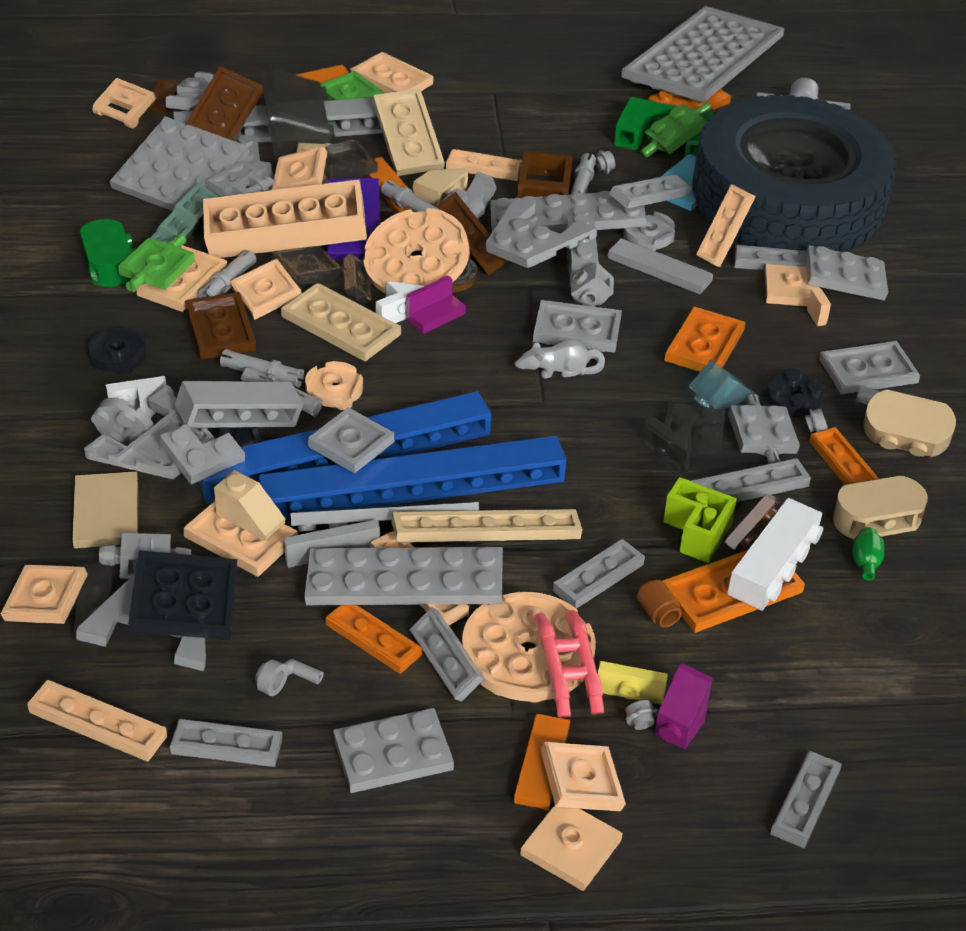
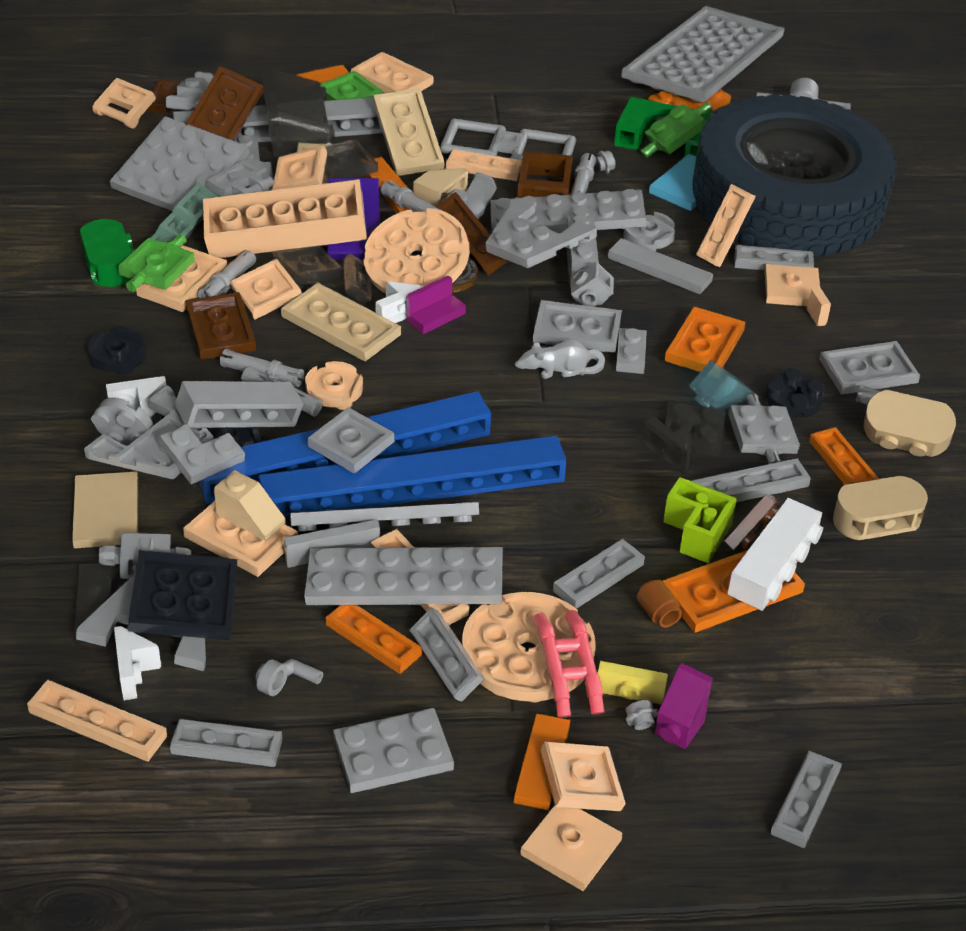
(44, 594): light nougat plate -> none
(134, 656): none -> white slope
(486, 525): tan plate -> none
(503, 140): none -> light grey bar
(631, 350): none -> light grey plate
(651, 191): light grey tile -> none
(816, 420): light grey plate -> none
(846, 272): light grey plate -> none
(868, 551): green plant -> none

